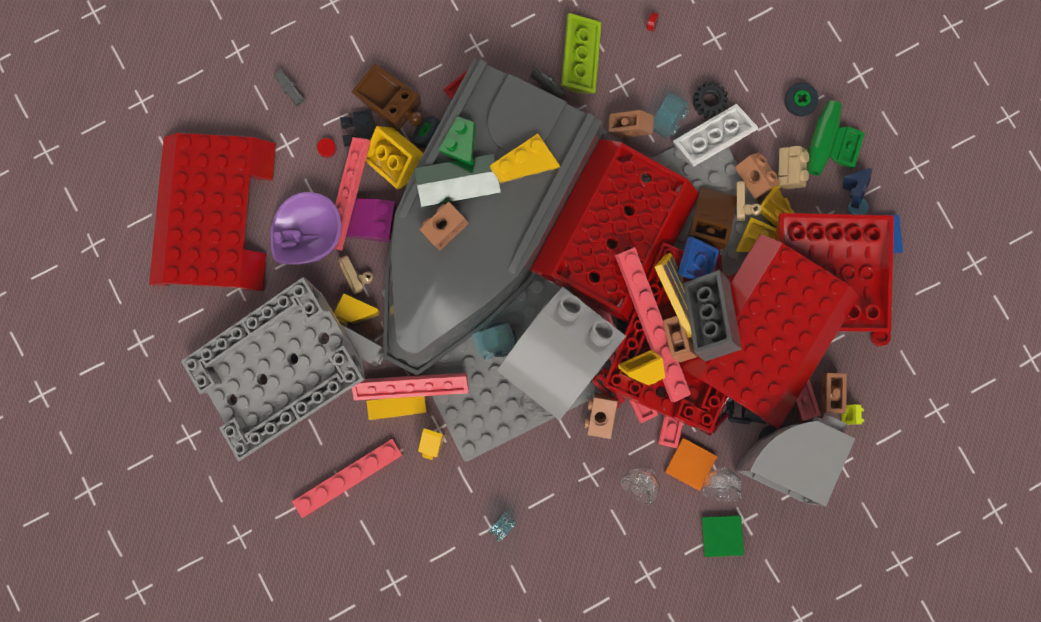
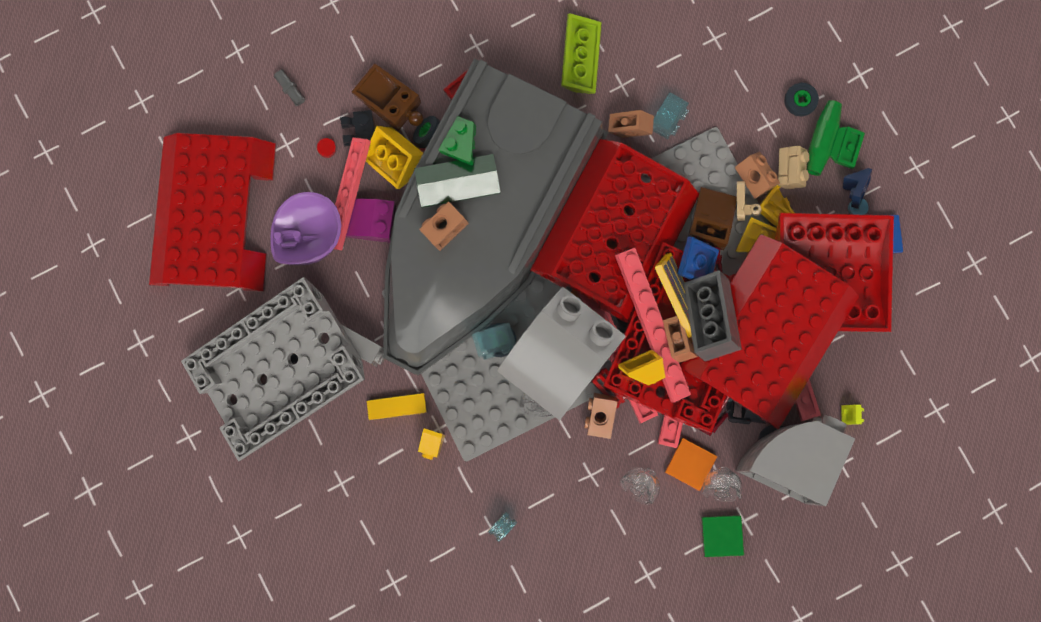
(347, 478): coral plate -> none
(354, 311): yellow slope -> none
(355, 282): tan piece -> none
(411, 386): coral plate -> none
(525, 160): yellow wing -> none
(548, 83): dark grey pin -> none
(652, 21): red tile -> none
(710, 88): black tyre -> none
(714, 135): white slope -> none
(833, 393): nougat brick -> none
(880, 338): red tile -> none

